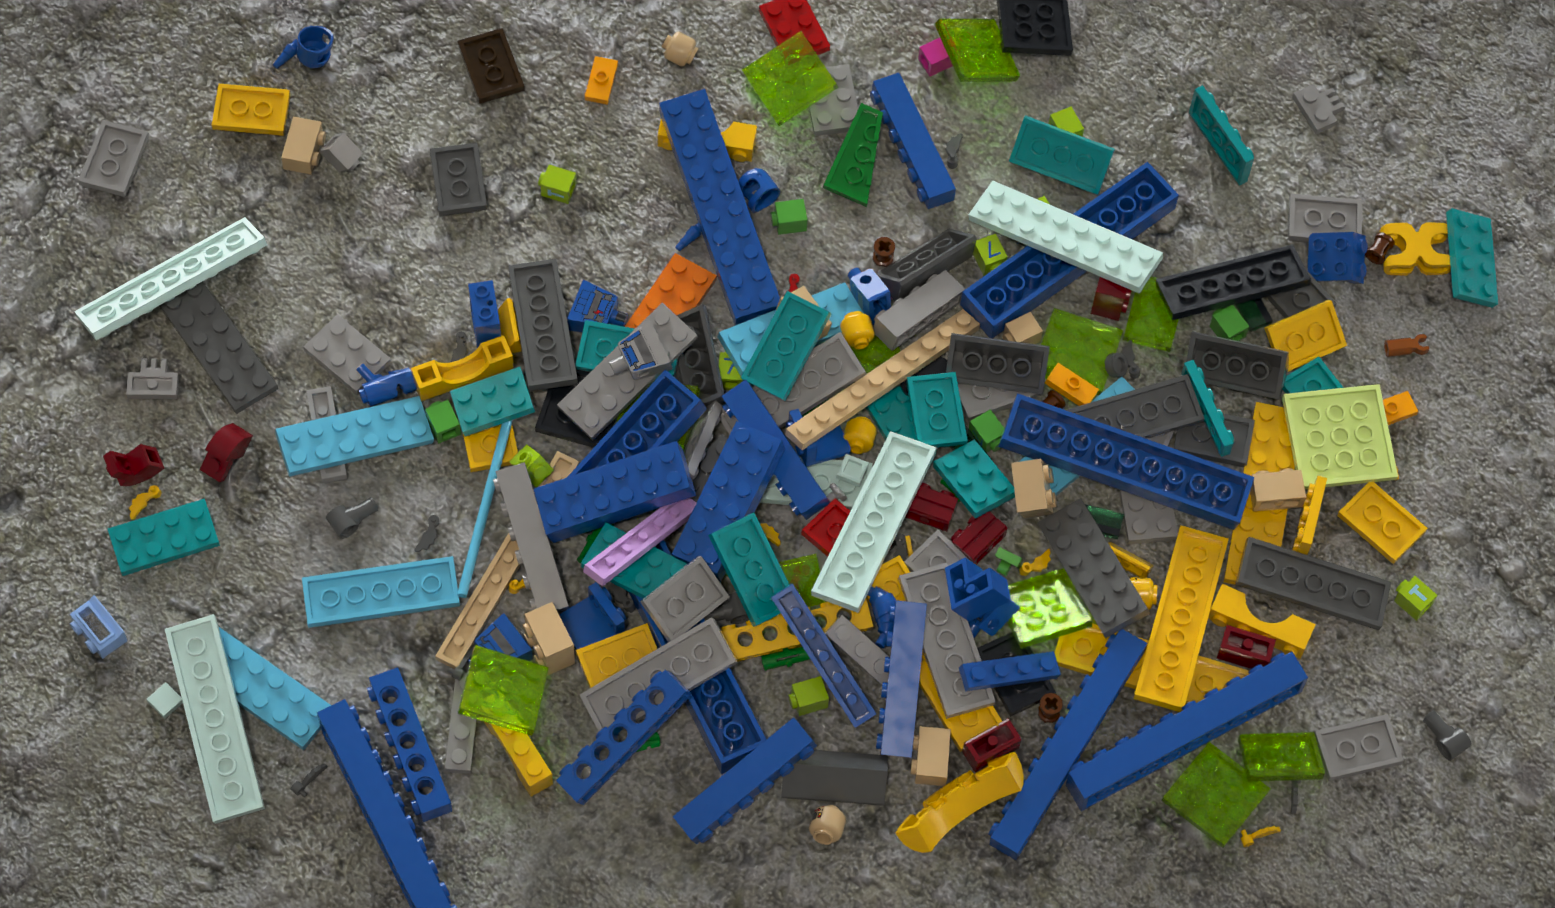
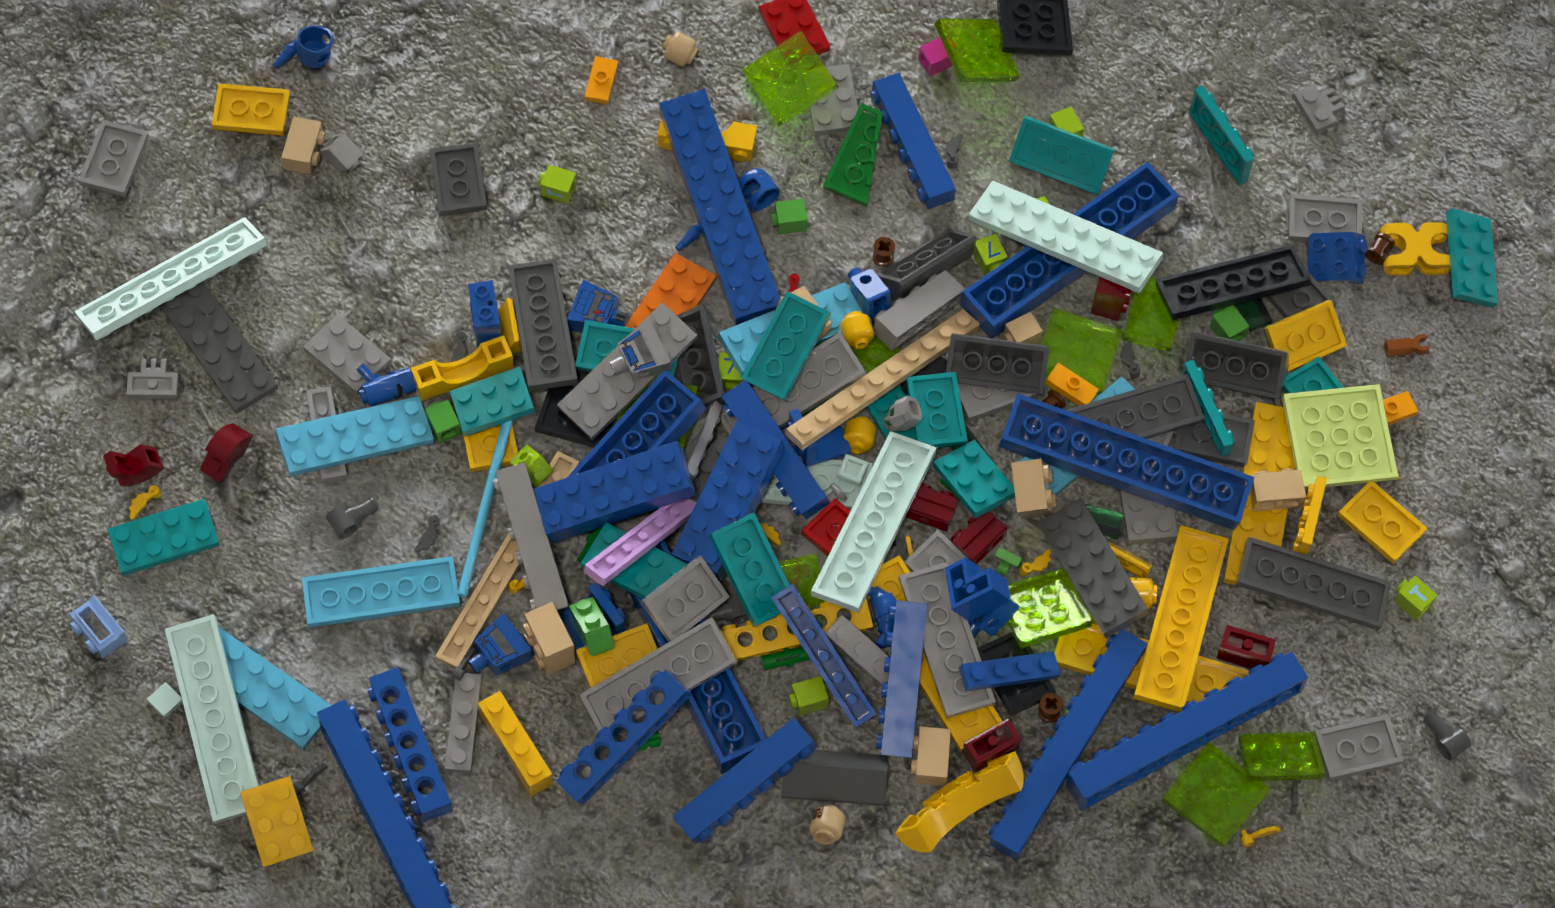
(276, 821): none -> yellow plate
(491, 65): dark brown plate -> none
(503, 690): clear neon green plate -> none
(591, 626): none -> bright green brick
(903, 414): none -> light grey rock
(987, 430): bright green brick -> none
(1116, 365): dark grey tile -> none
(1231, 610): yellow arch -> none

